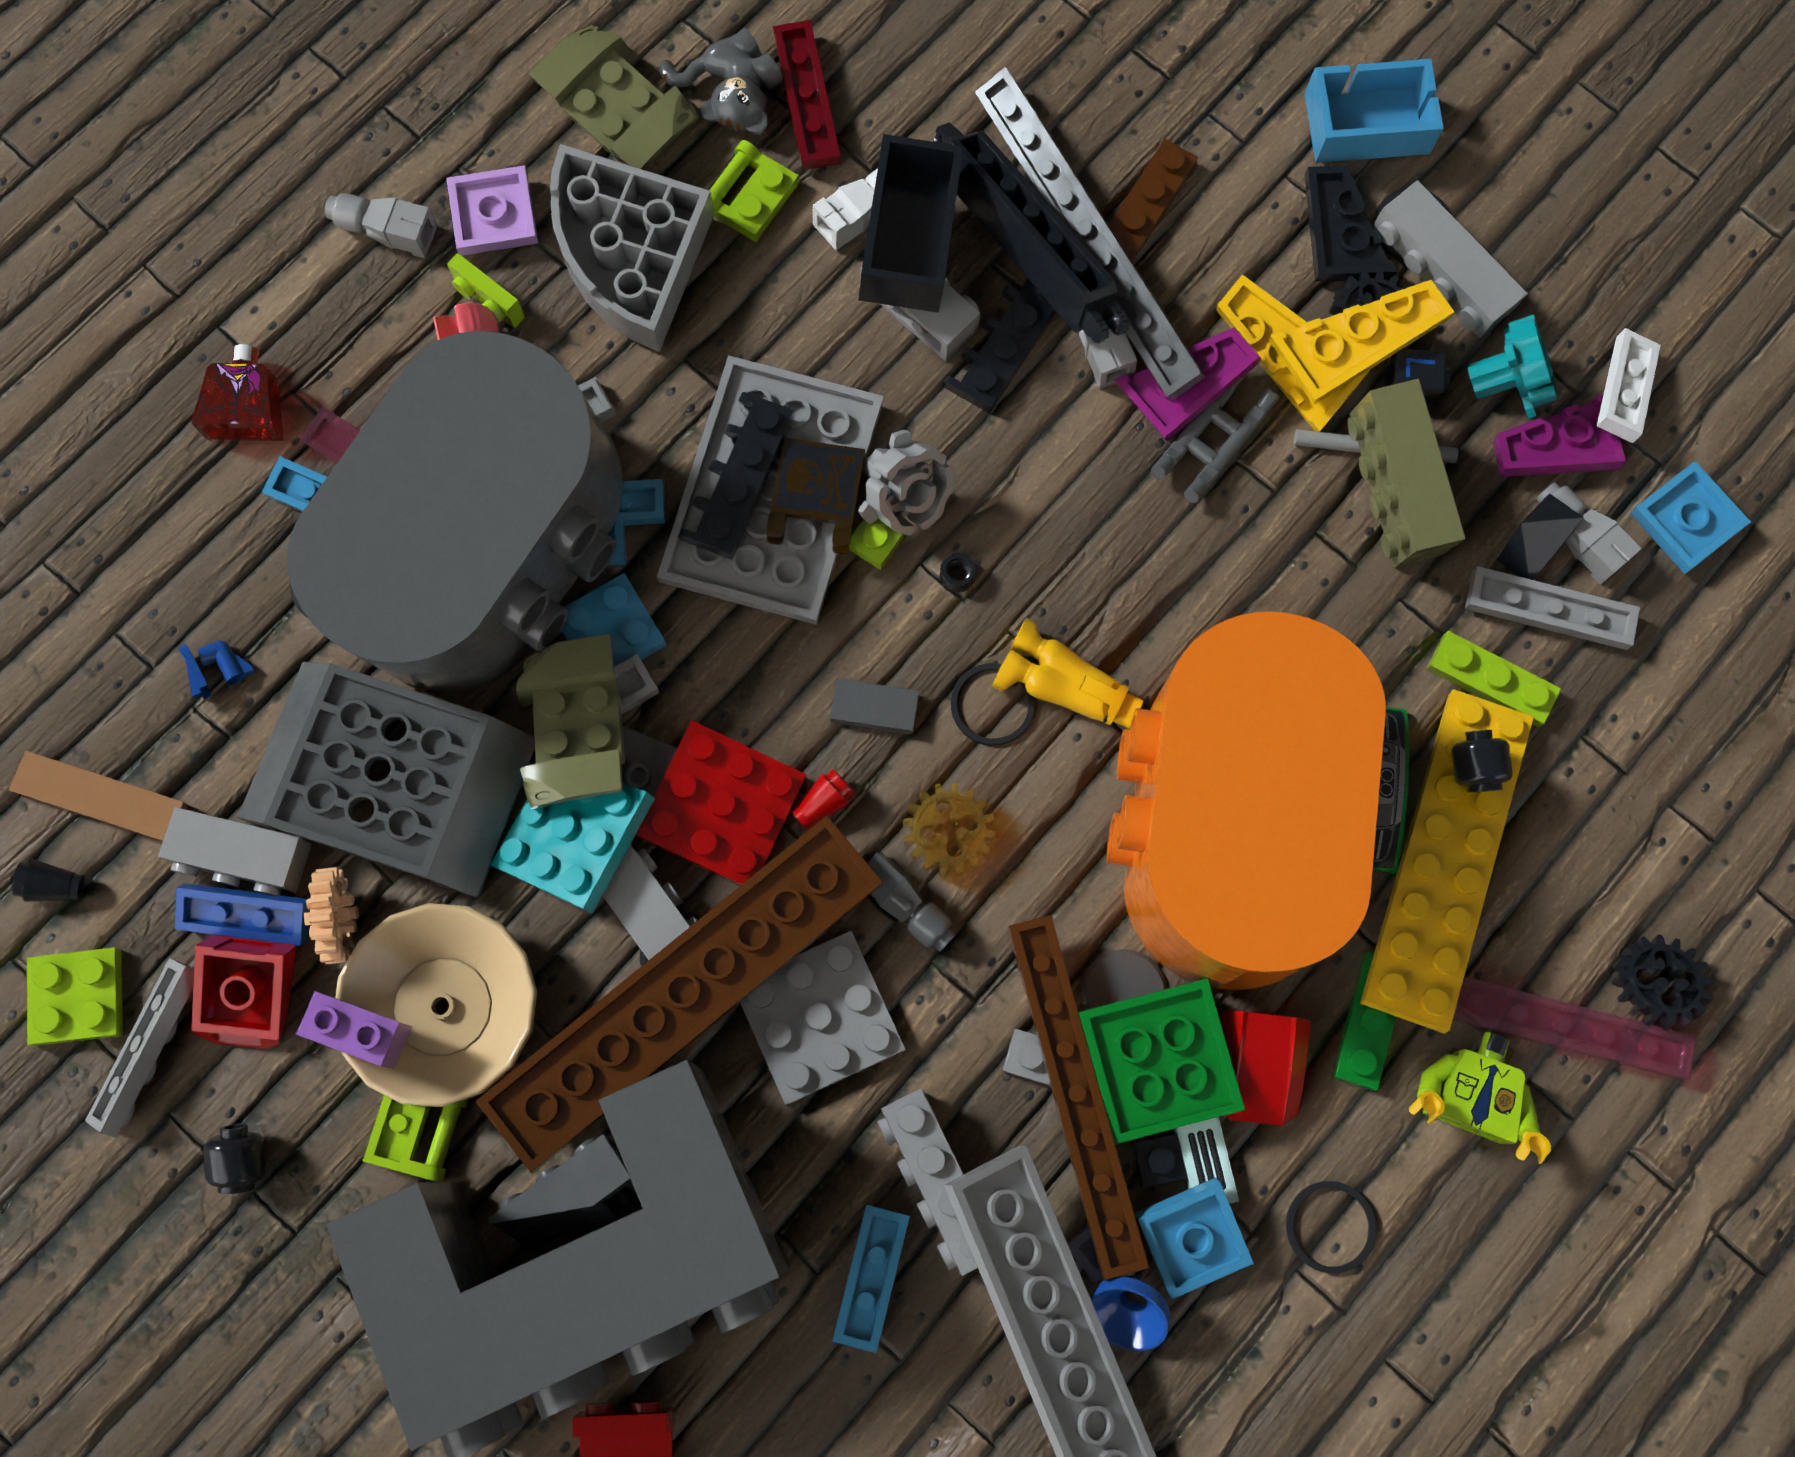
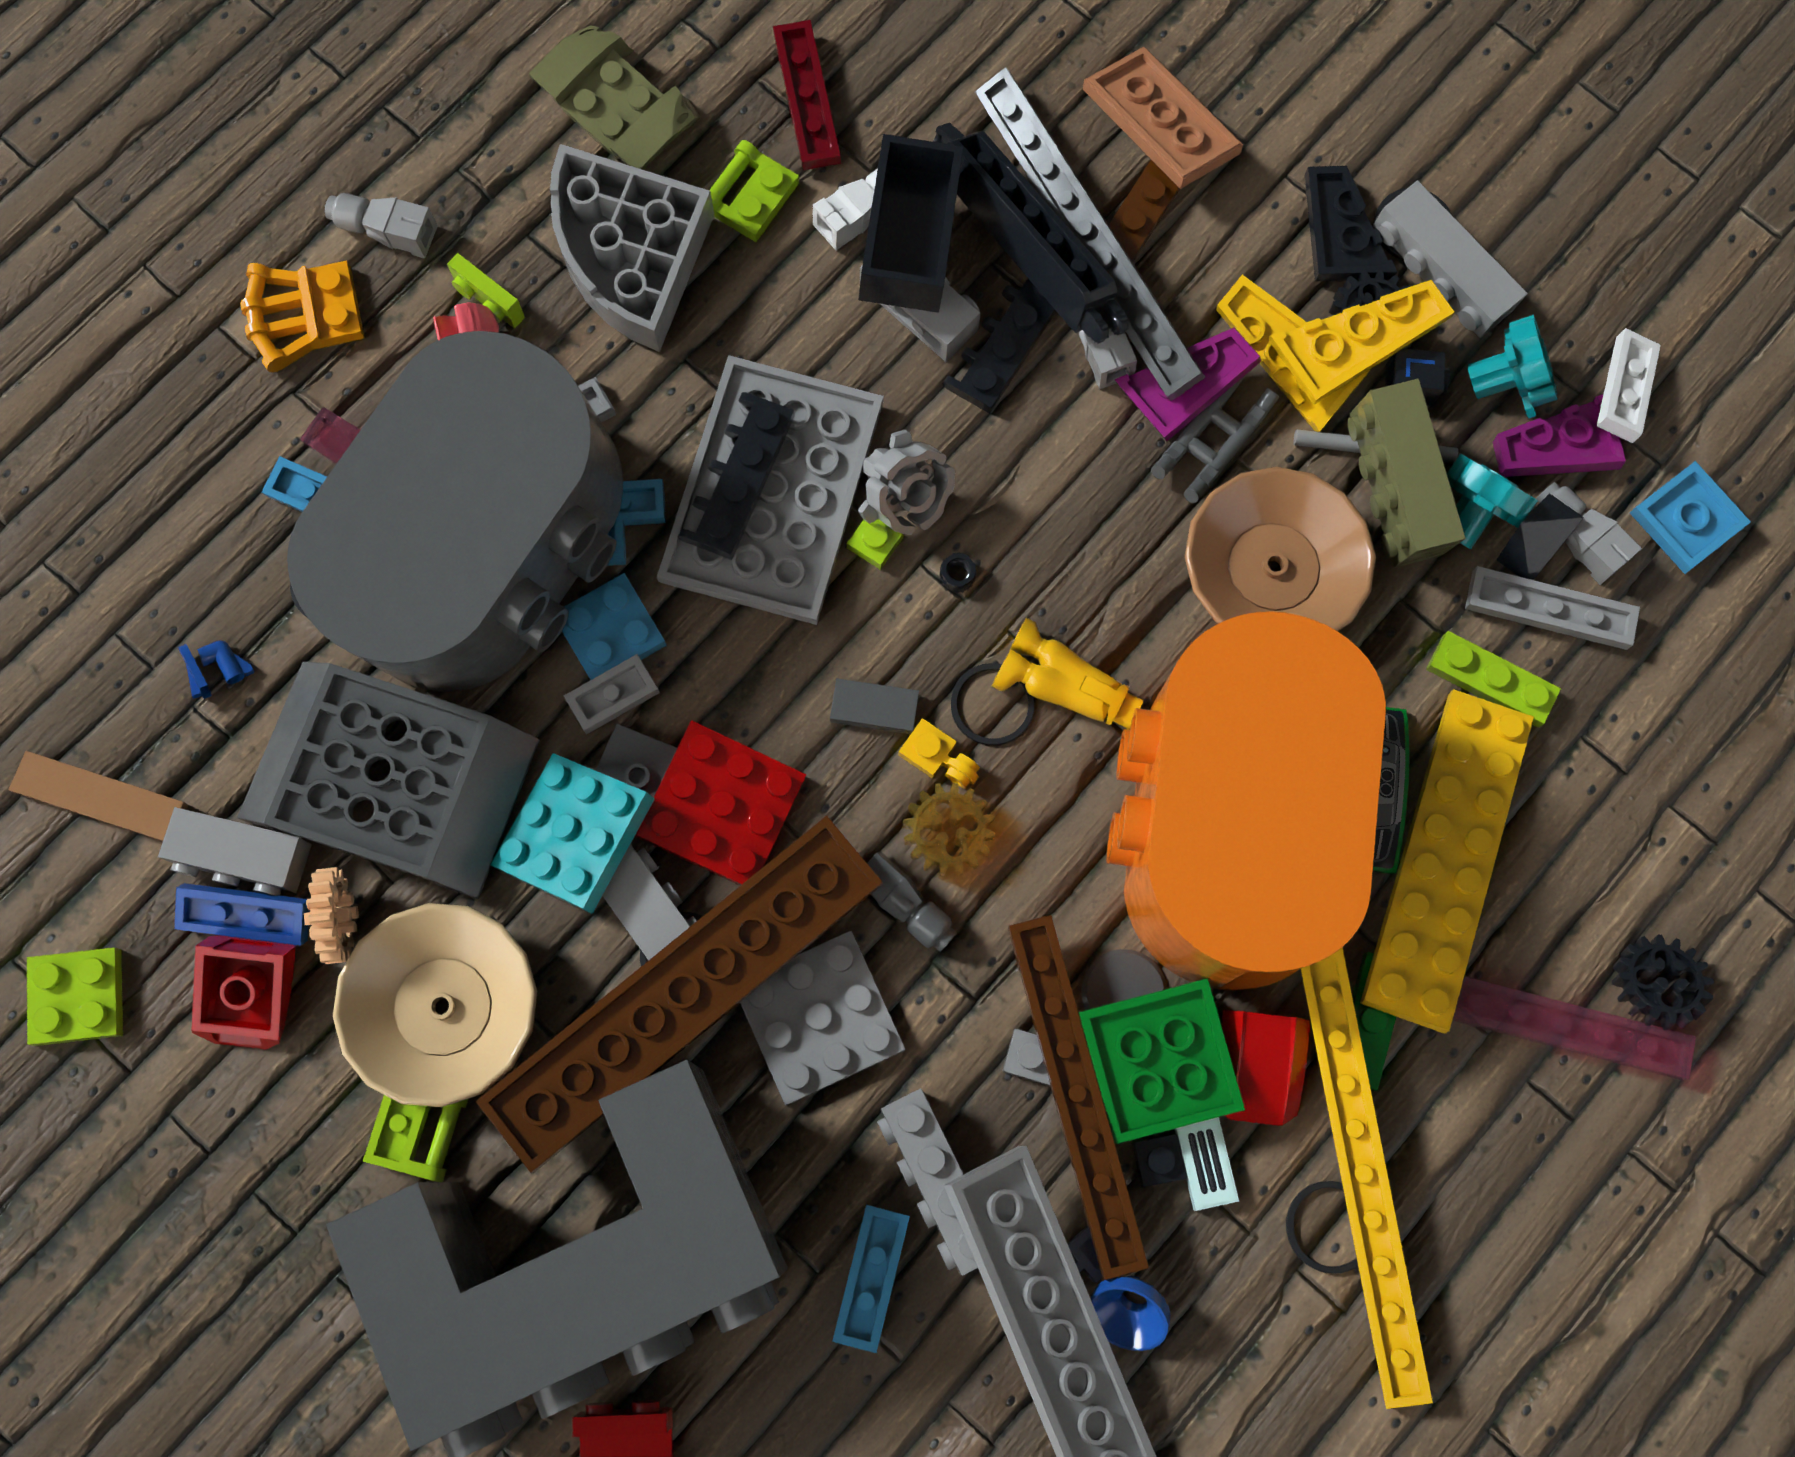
(46, 882): black cone -> none
(139, 1054): light grey plate -> none
(234, 1159): black head -> none
(239, 400): clear red torso -> none
(327, 305): none -> light orange plate
(354, 1030): medium lavender brick -> none
(492, 210): lavender plate -> none
(572, 1197): dark grey slope -> none
(574, 721): olive piece -> none
(738, 99): dark grey animal -> none
(816, 485): flag -> none
(824, 799): red cone -> none
(930, 749): none -> yellow plate
(1162, 117): none -> nougat tile
(1193, 1238): dark azure plate -> none
(1286, 520): none -> medium nougat dish
(1365, 1184): none -> yellow plate
(1376, 113): dark azure piece -> none
(1481, 762): black head -> none
(1483, 1097): lime torso -> none
(1484, 496): none -> teal piece

